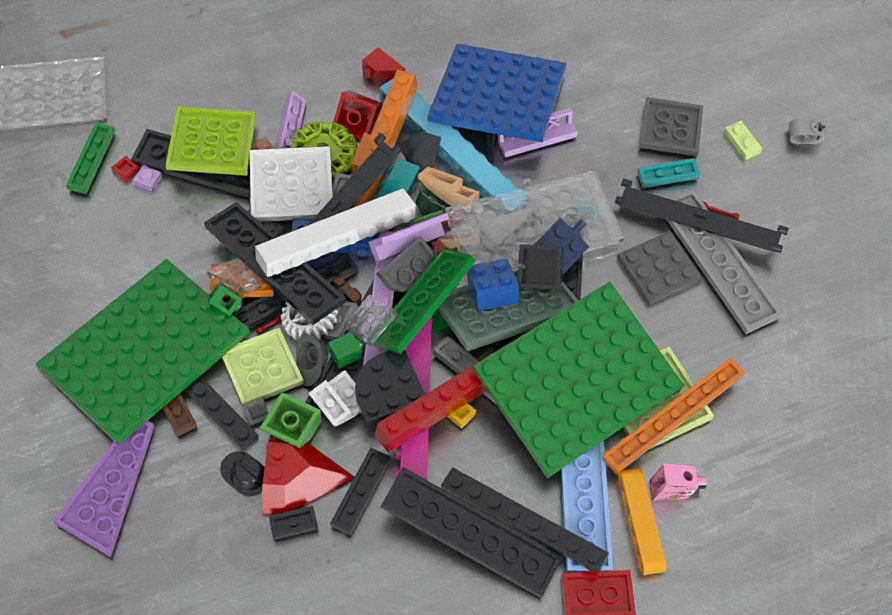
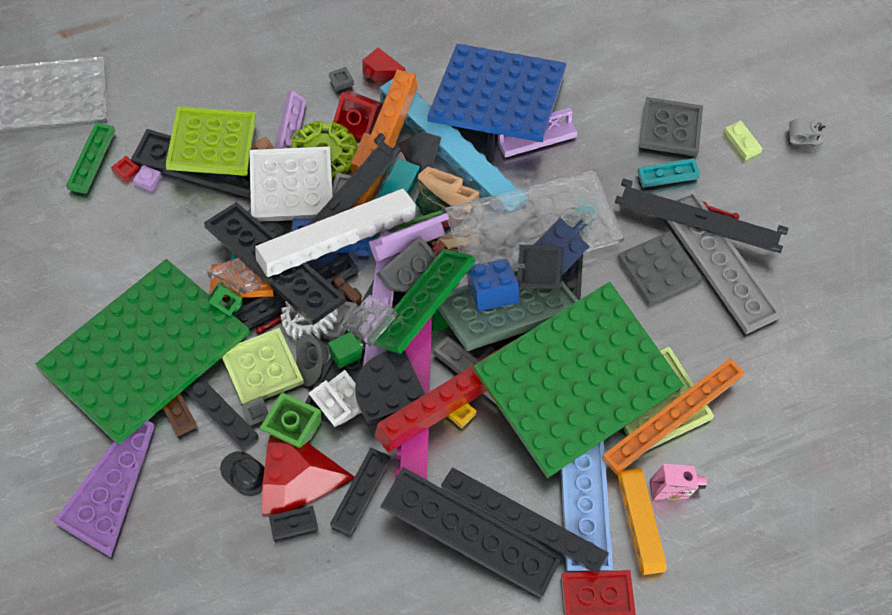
(341, 78): none -> dark grey plate

